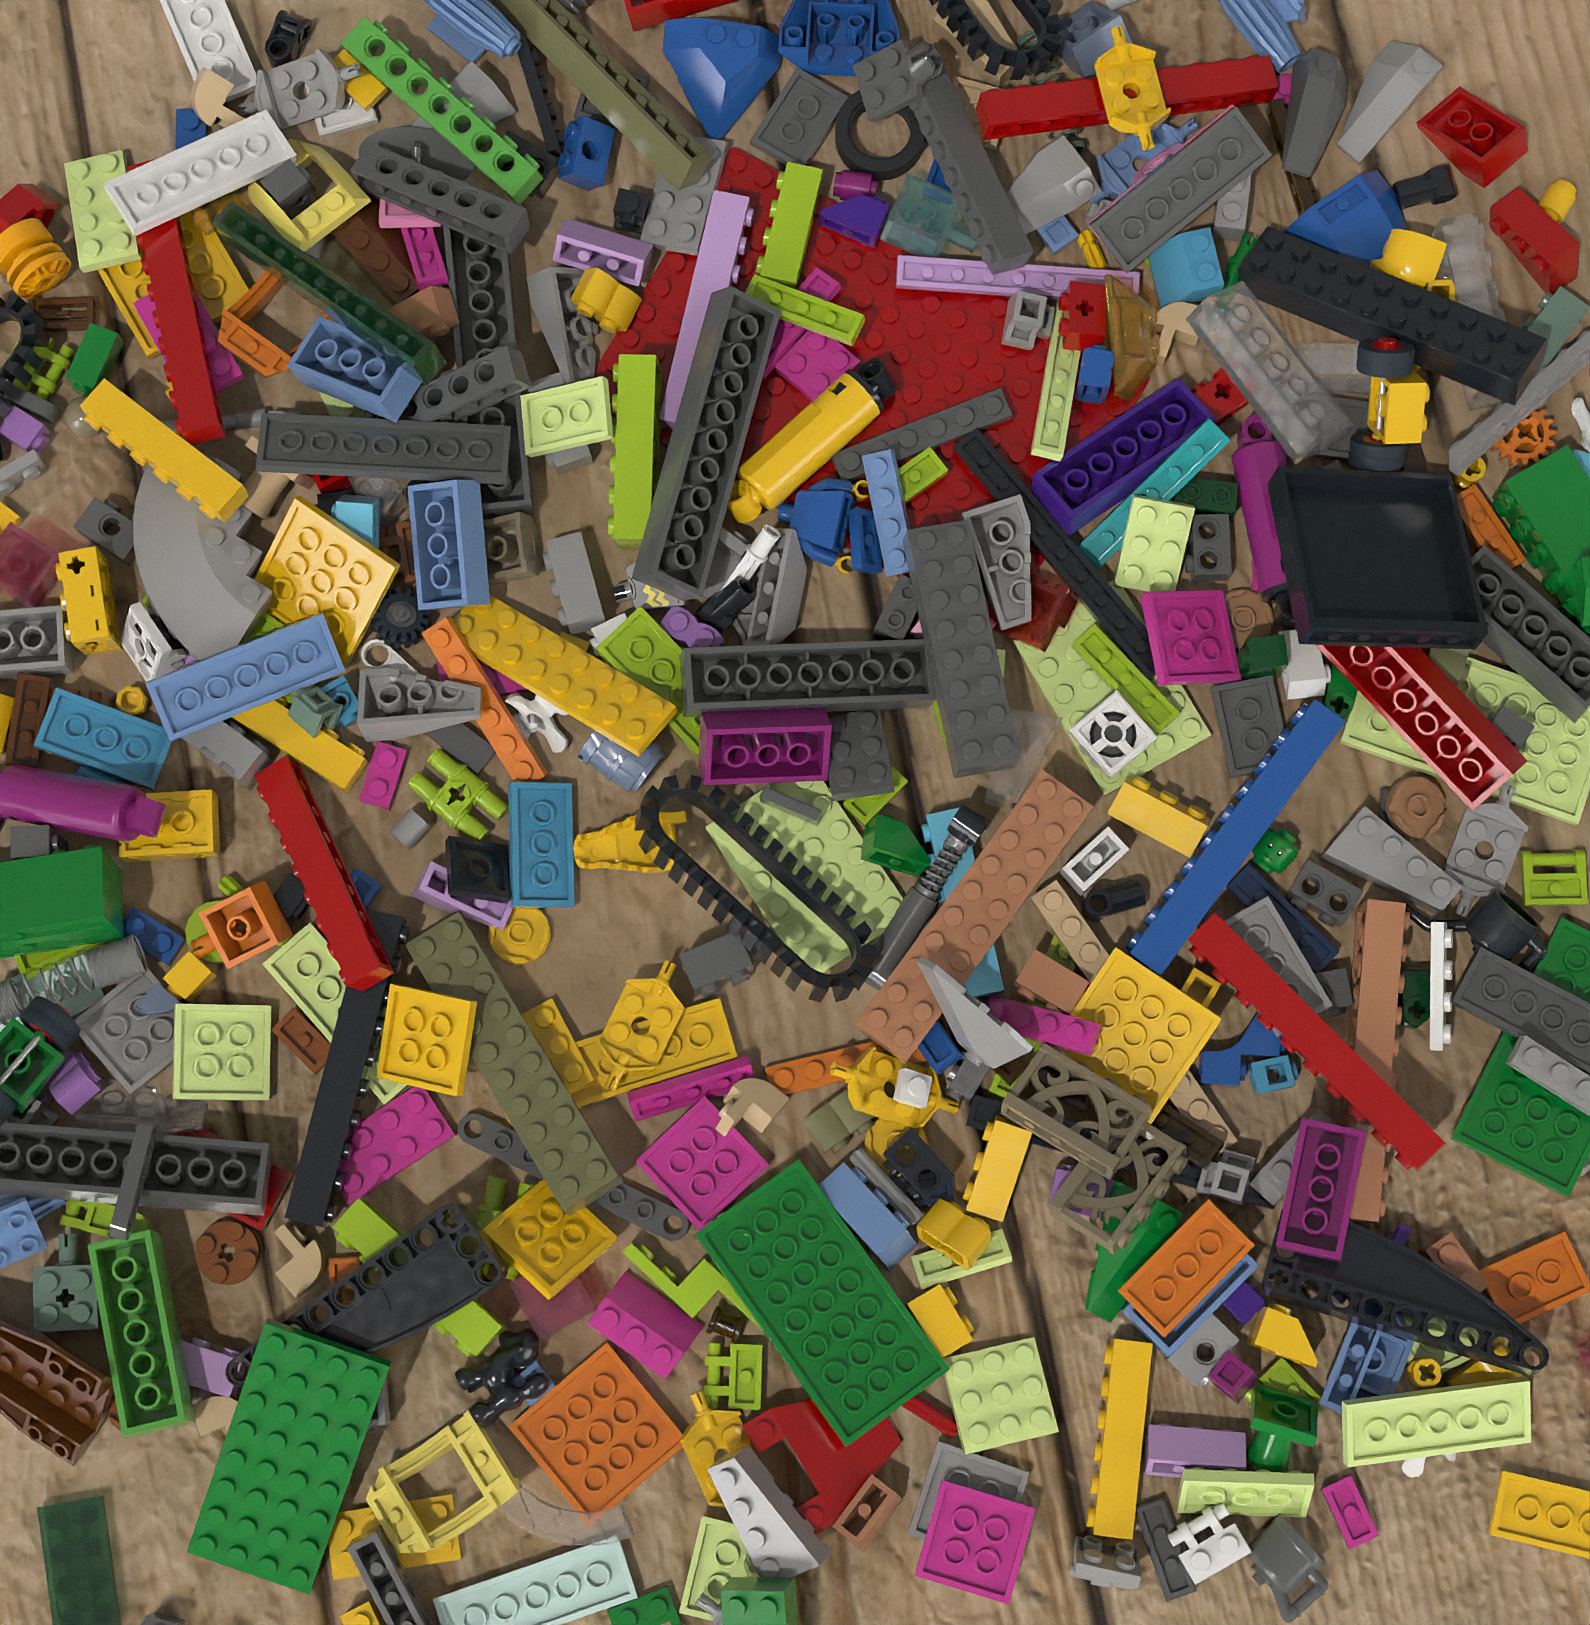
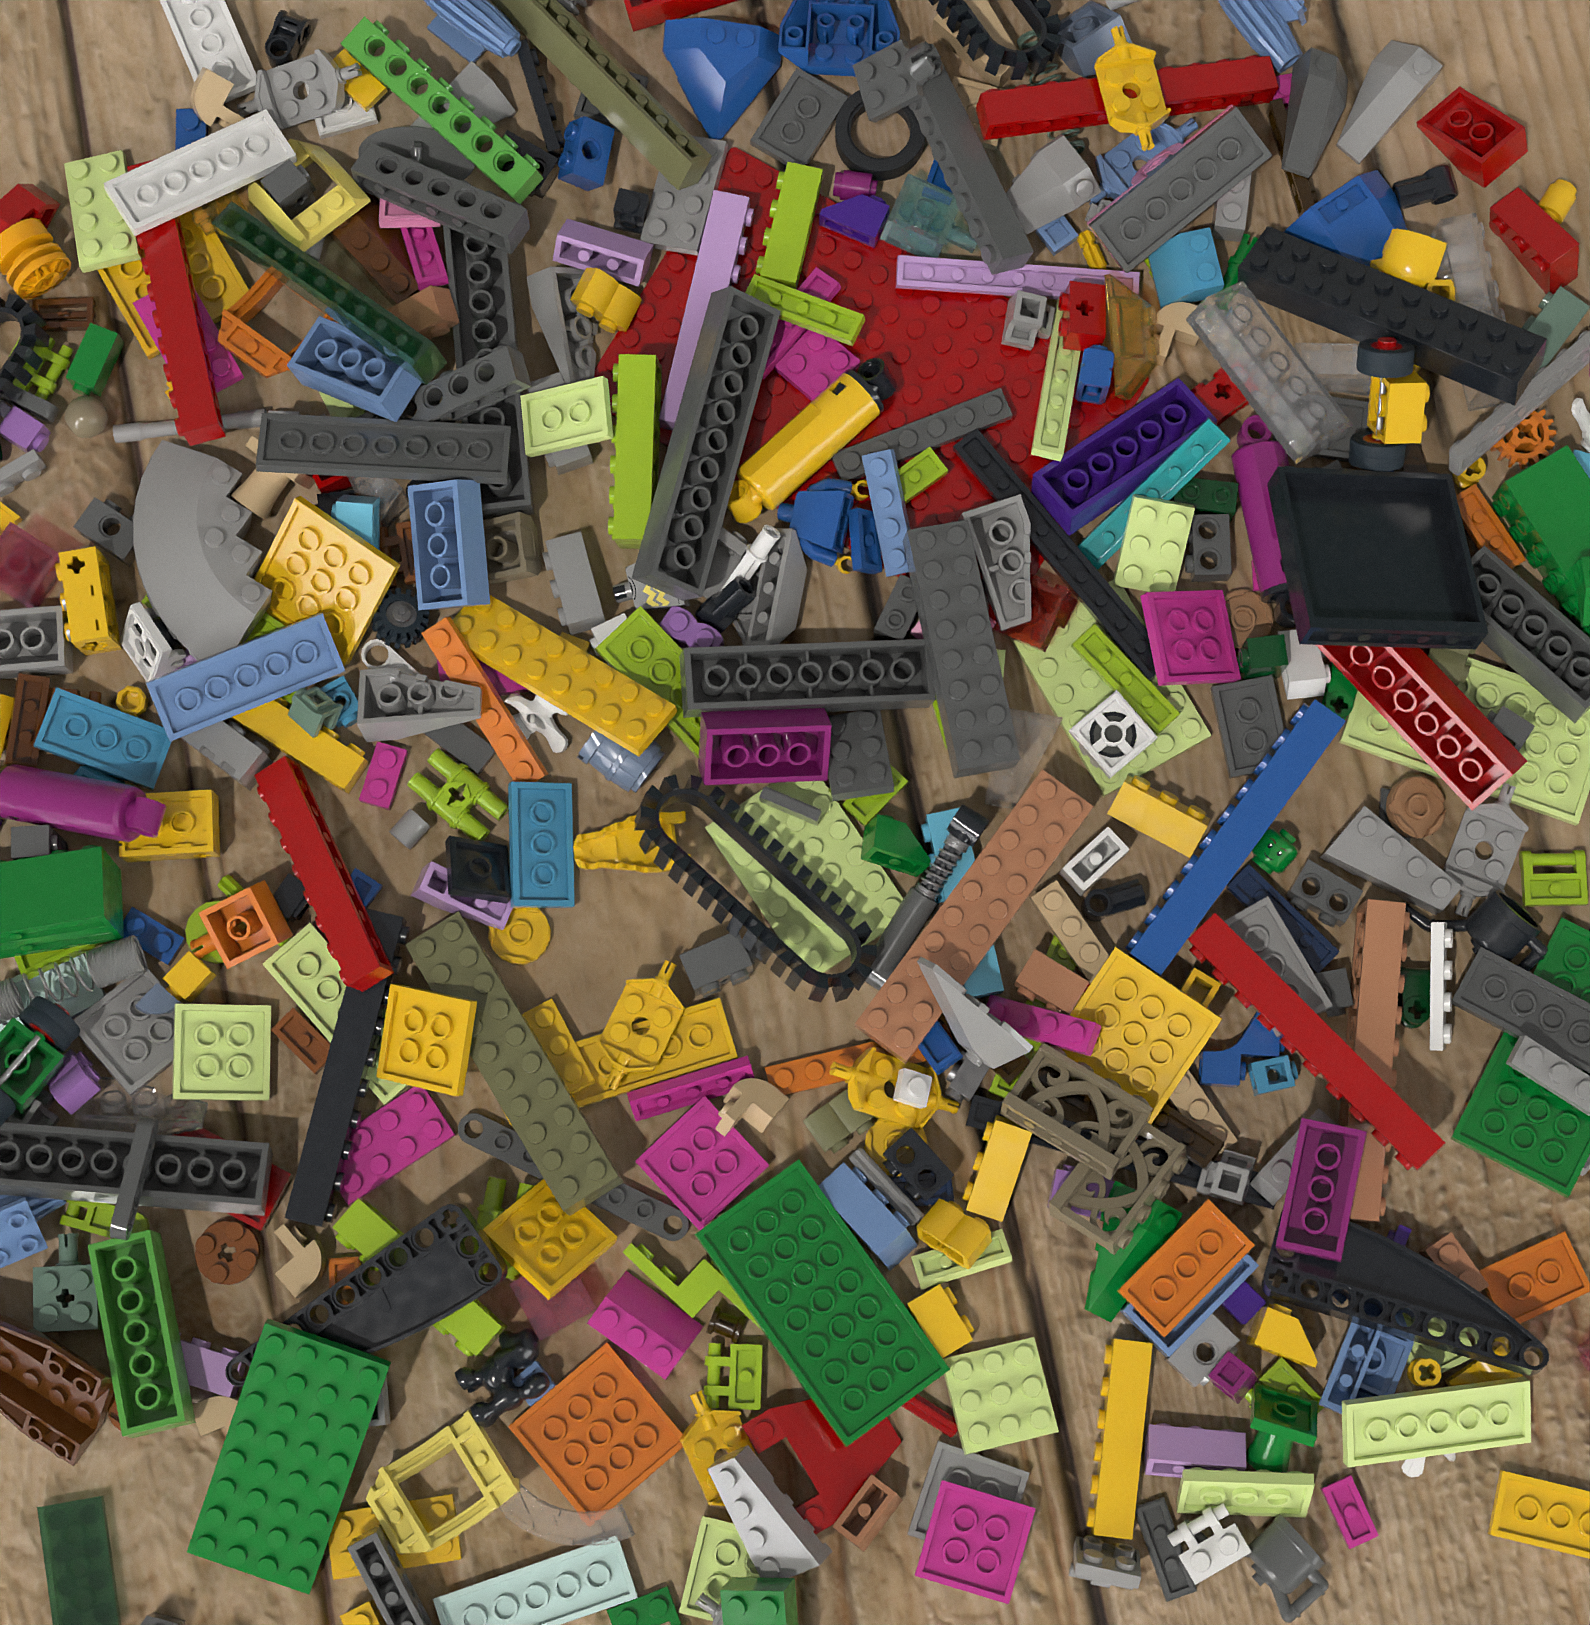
(164, 451): yellow brick -> none

